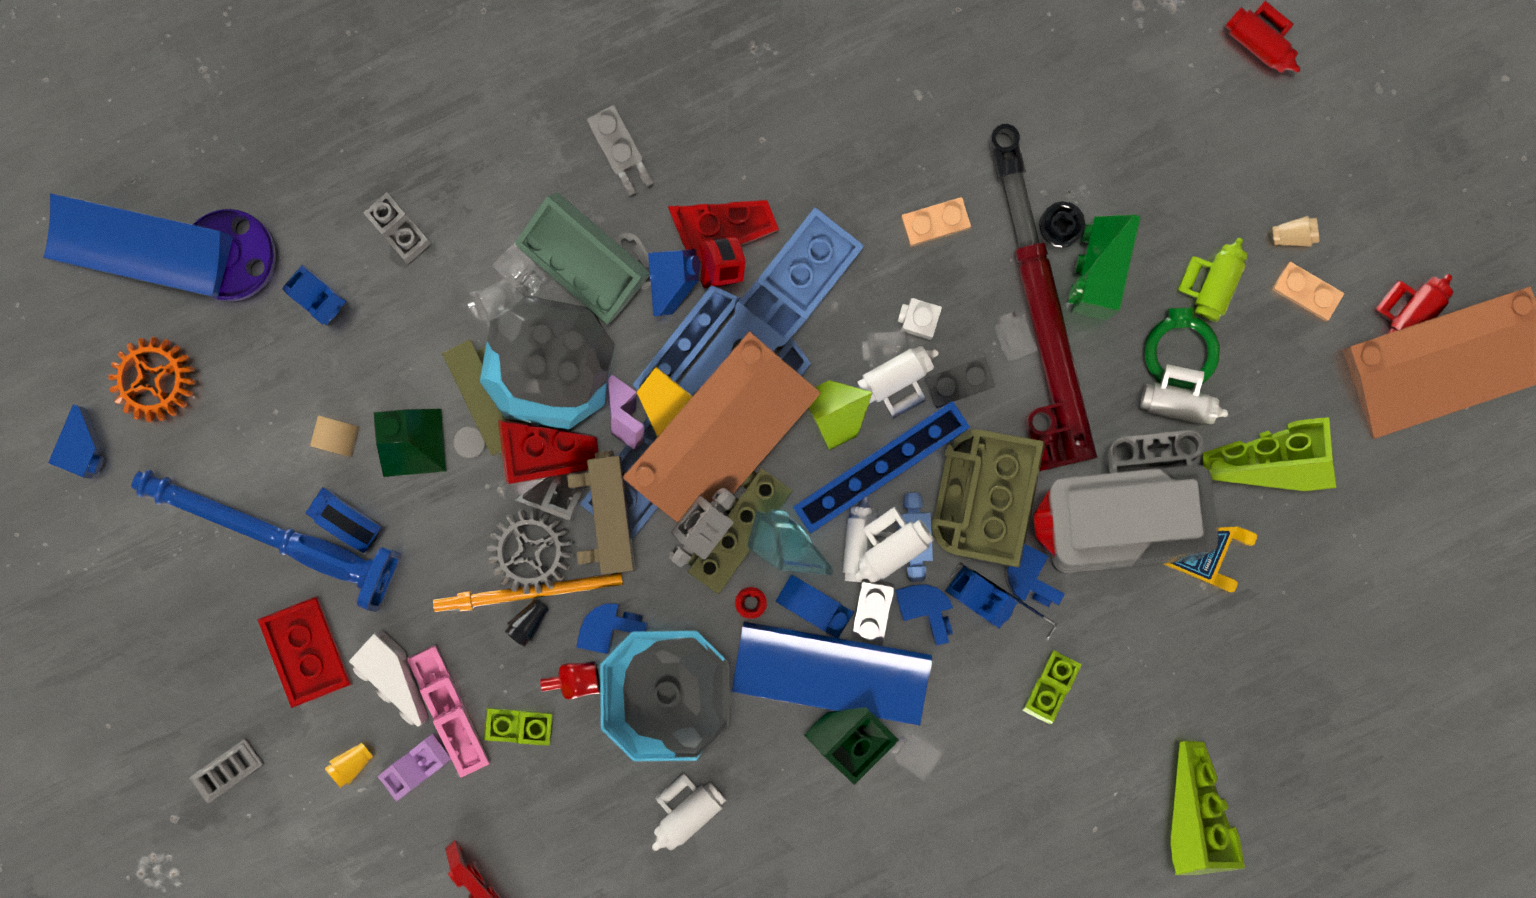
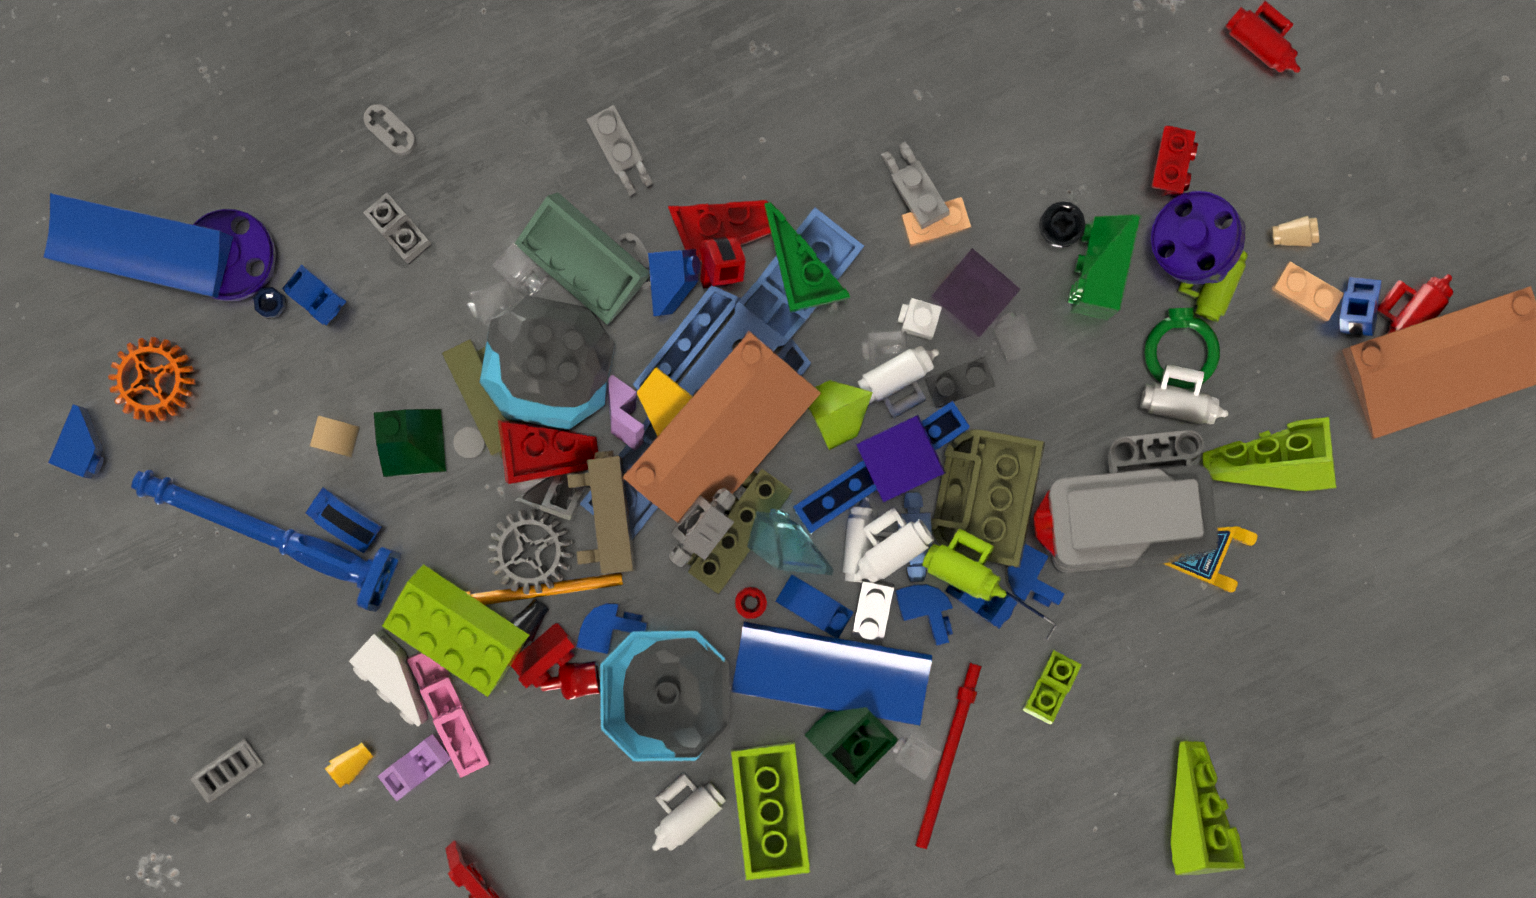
(269, 302): none -> dark blue tile
(304, 651): red tile -> none
(394, 124): none -> light grey beam
(455, 630): none -> lime brick
(517, 726): lime slope -> none
(541, 655): none -> red bracket
(770, 811): none -> lime brick
(803, 275): none -> green wing
(900, 458): none -> dark purple slope
(916, 188): none -> light grey hinge
(962, 571): none -> lime piece
(966, 696): none -> red bar
(974, 294): none -> clear purple brick
(1068, 429): dark red piece -> none
(1173, 160): none -> red bracket
(1198, 237): none -> dark purple piece
(1360, 306): none -> blue brick

